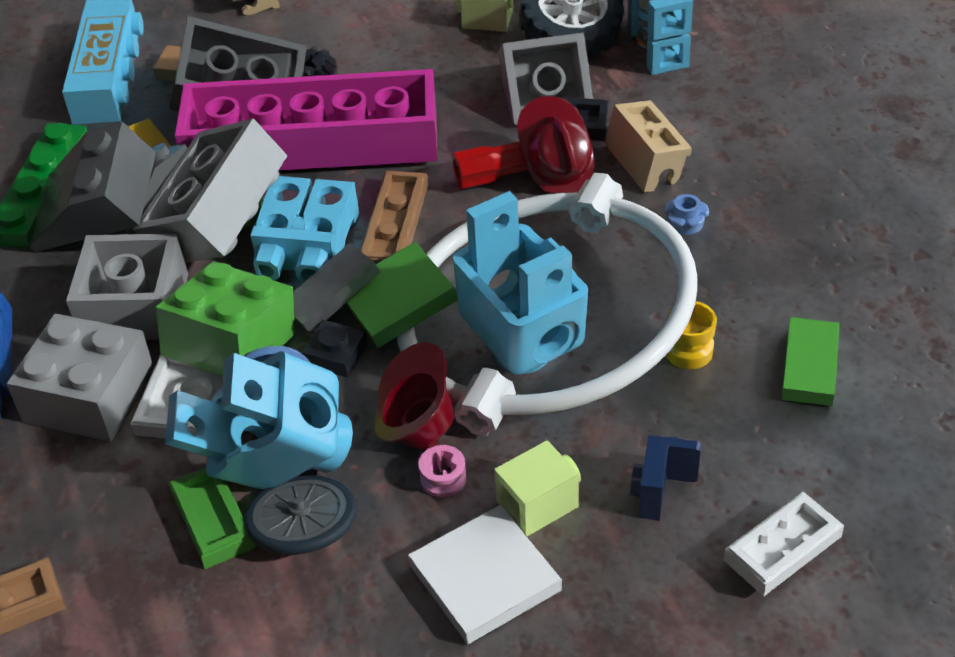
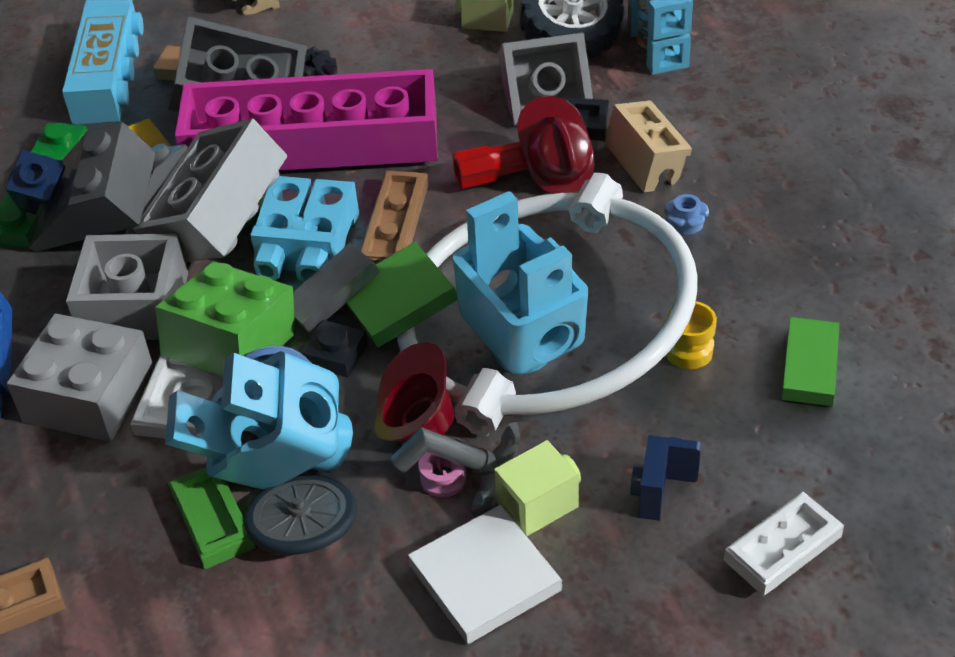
(34, 181): none -> dark blue bracket
(459, 451): none -> dark grey piece

